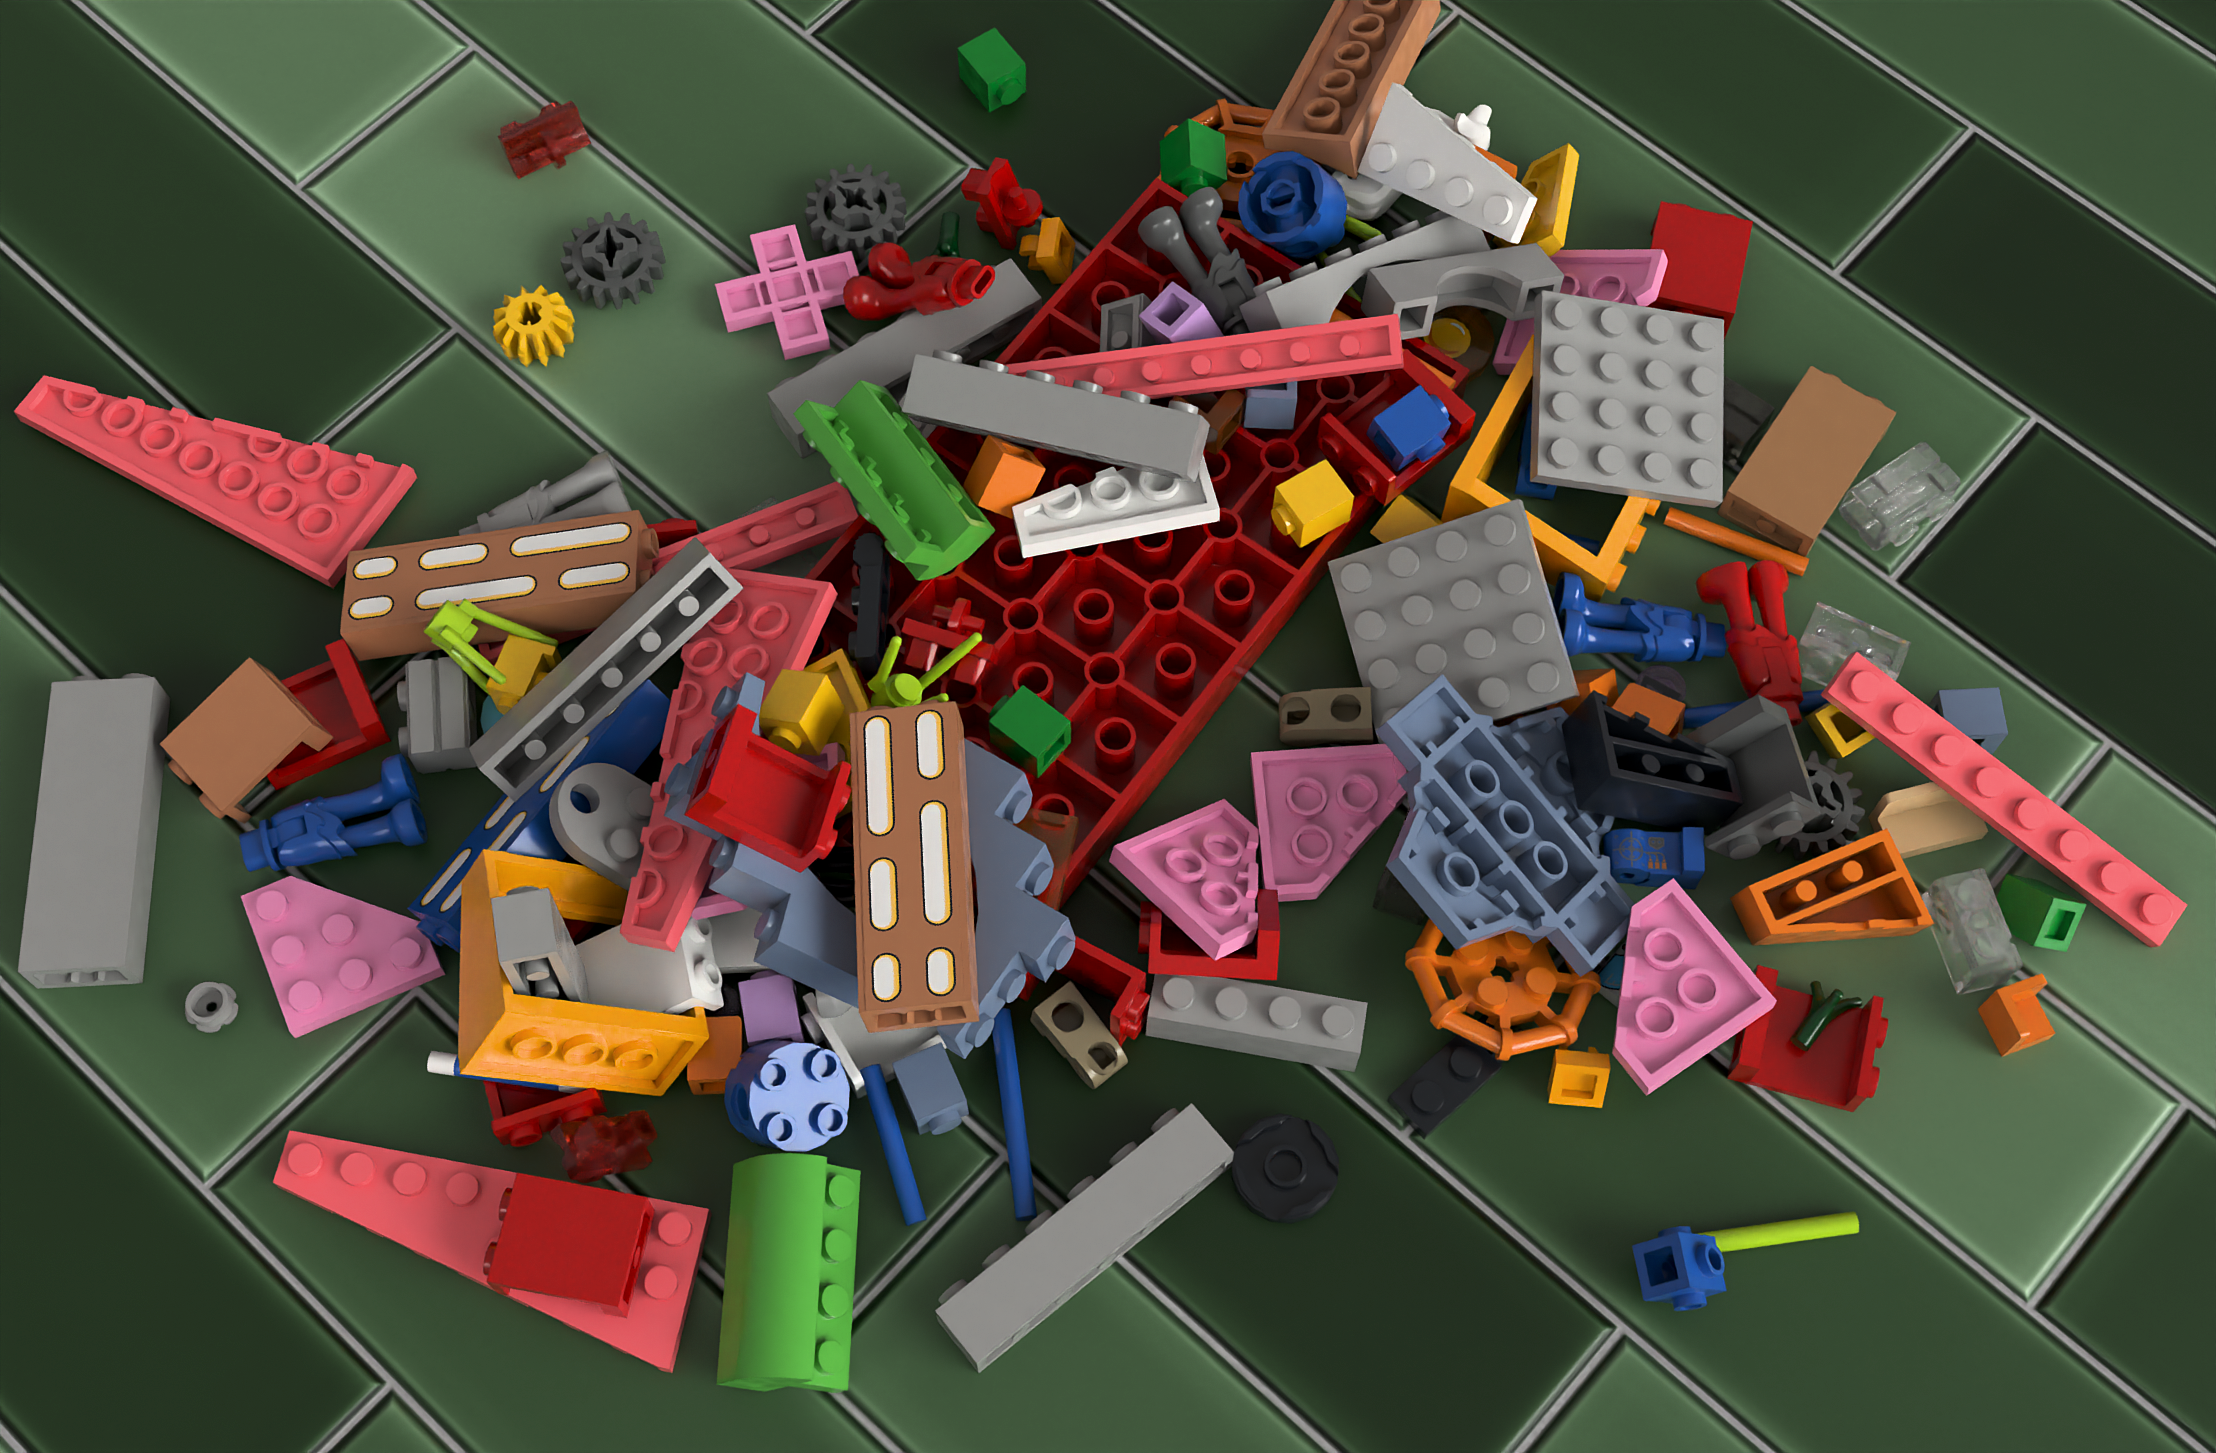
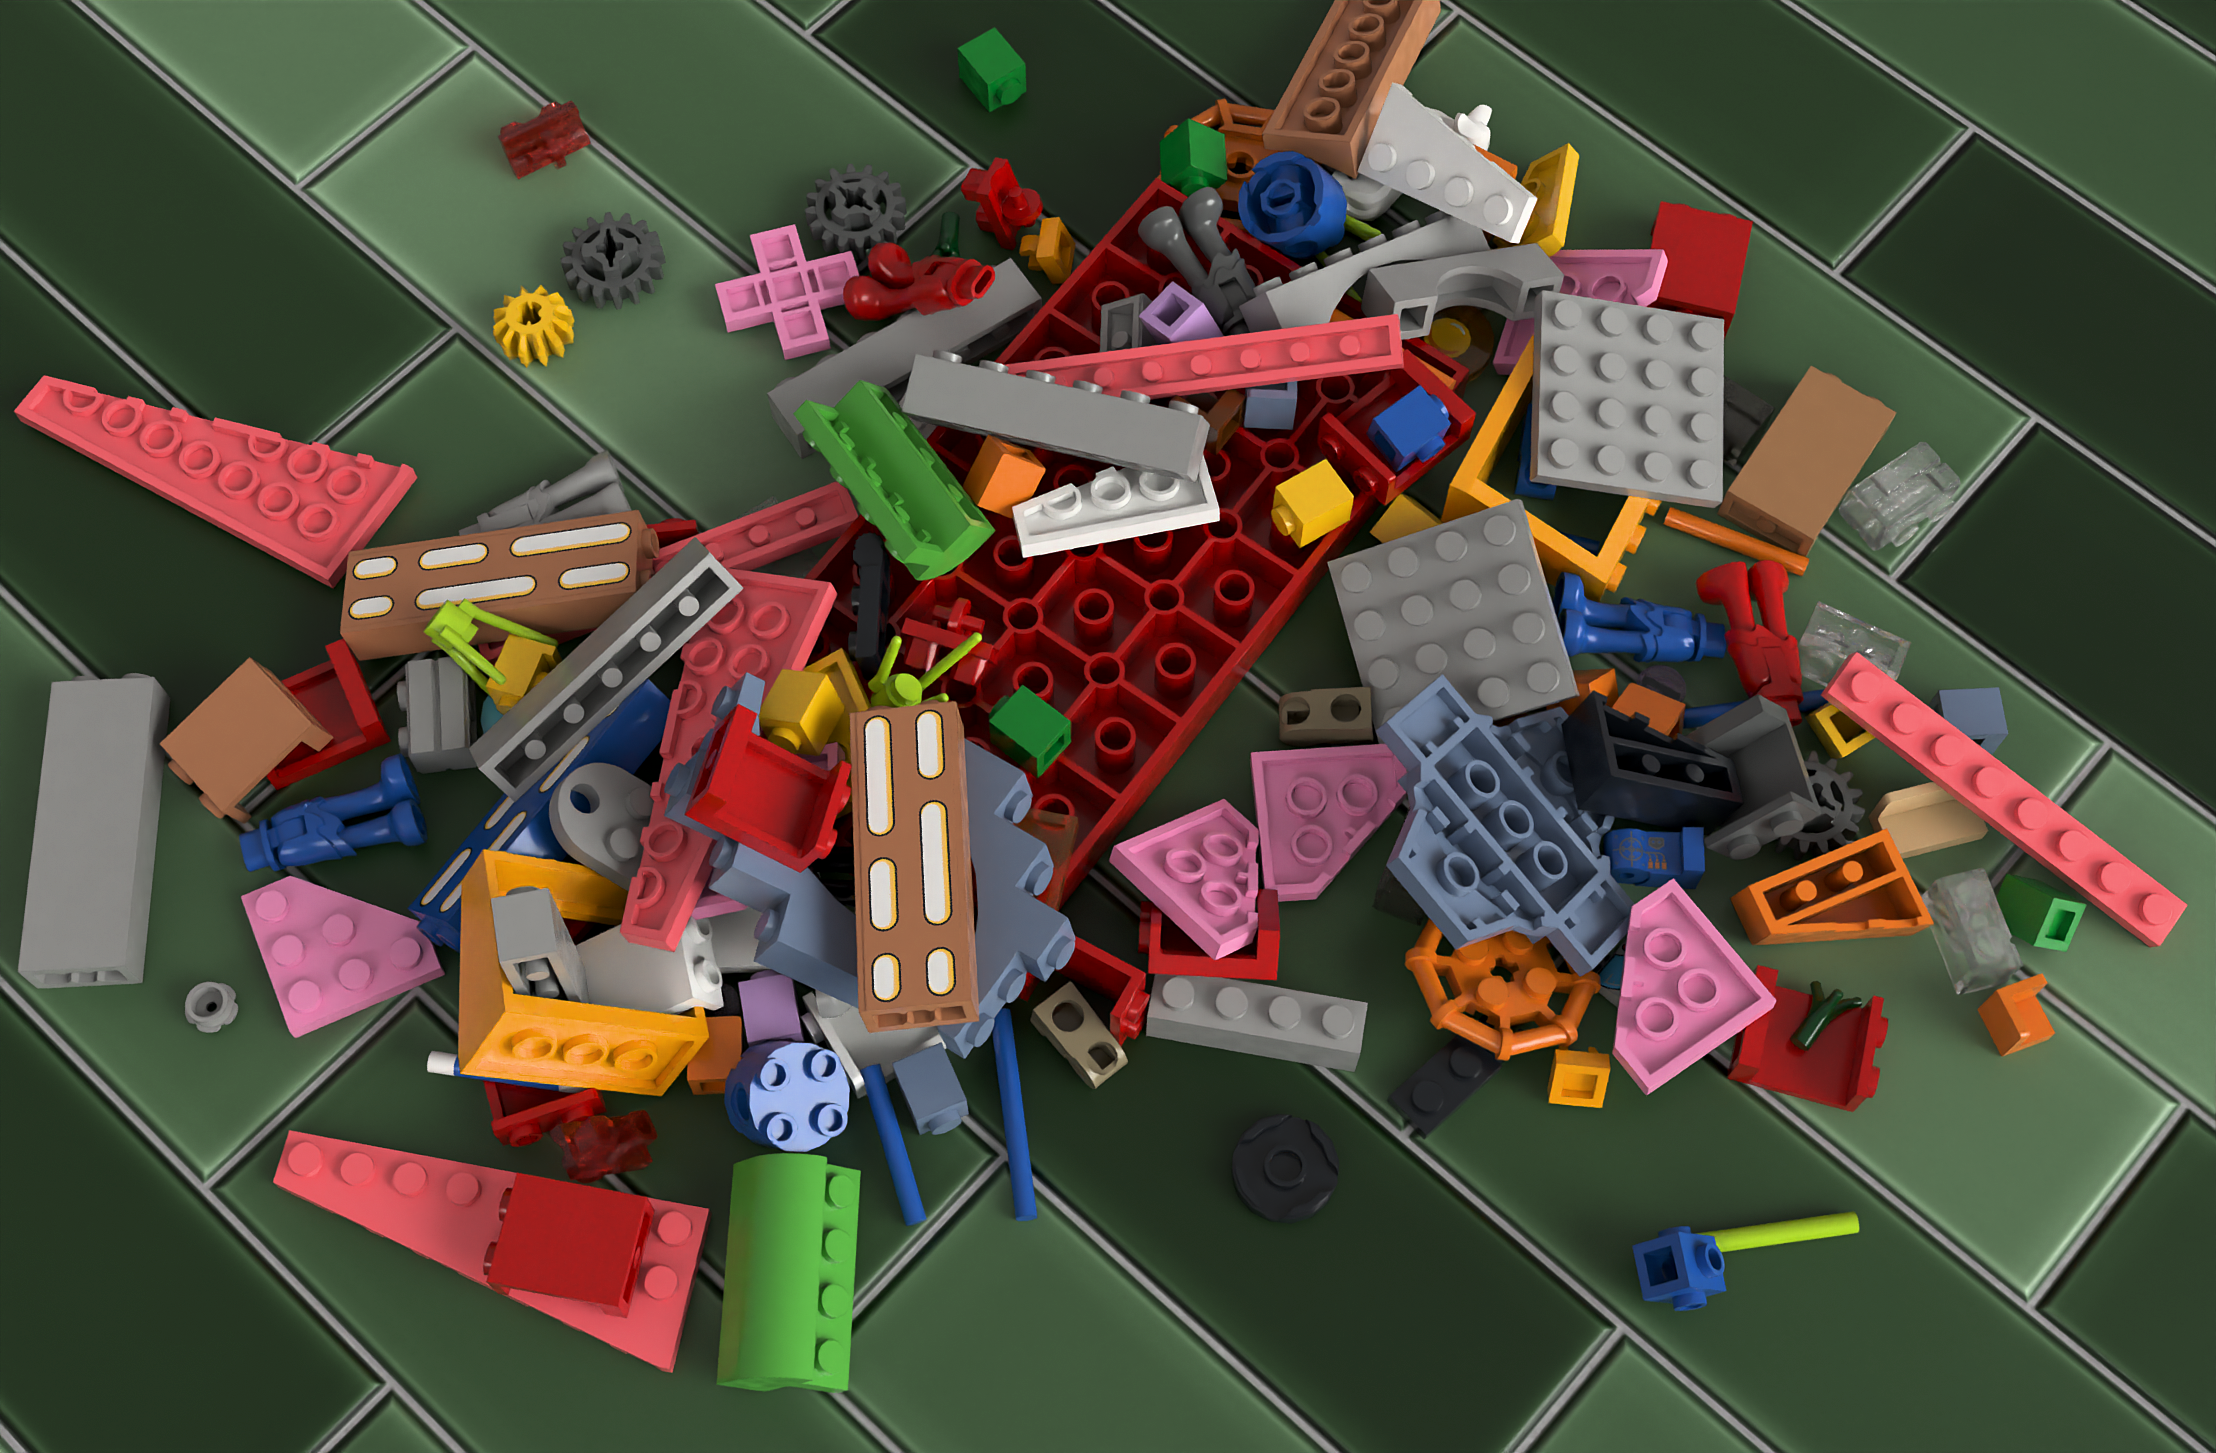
(1082, 1237): light grey brick -> none

